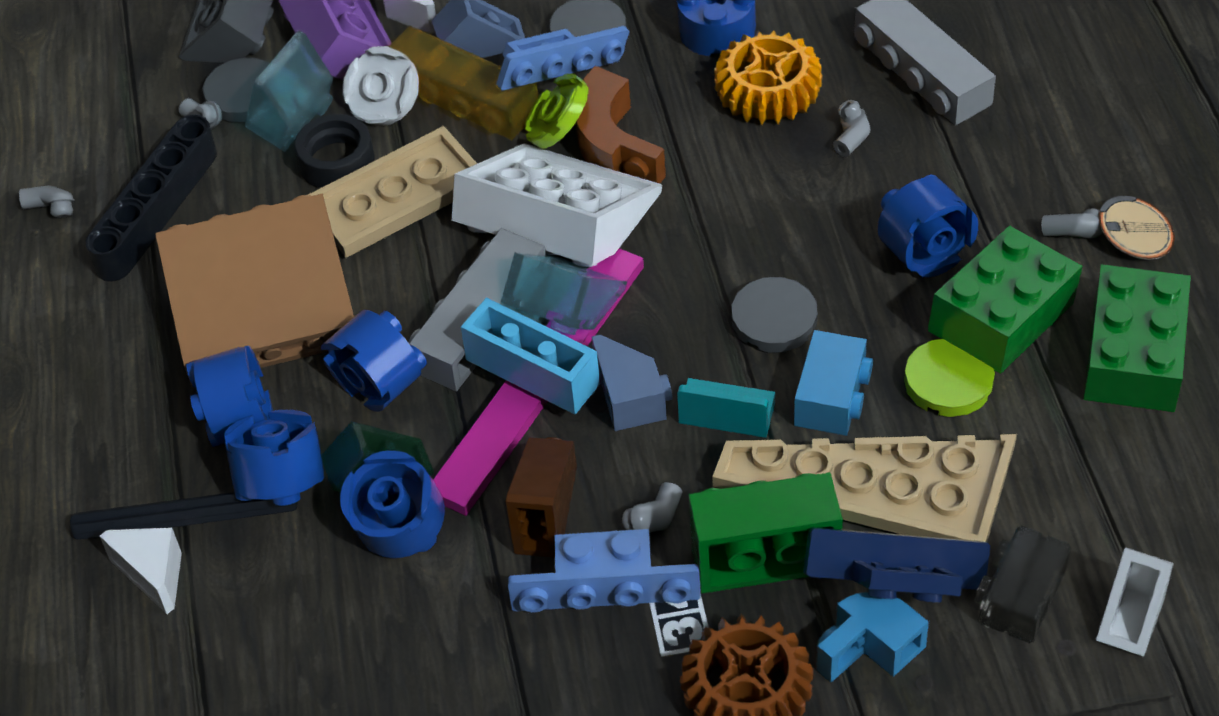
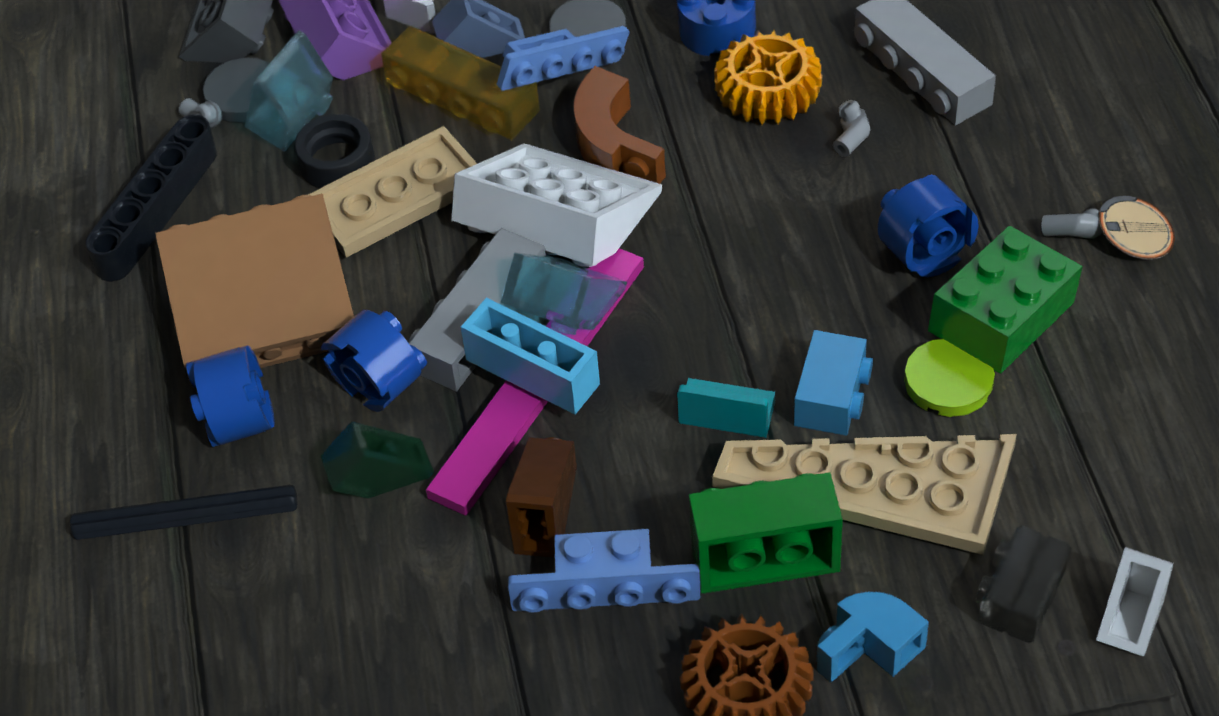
(57, 198): light grey arm -> none
(148, 559): white slope -> none
(274, 456): blue brick -> none
(381, 86): white tile -> none
(393, 505): blue brick -> none
(556, 111): lime tile -> none
(630, 384): sand blue slope -> none
(655, 514): light grey arm -> none
(678, 624): sticker -> none
(774, 314): dark grey tile -> none
(897, 562): dark blue bracket -> none
(1138, 338): green brick -> none

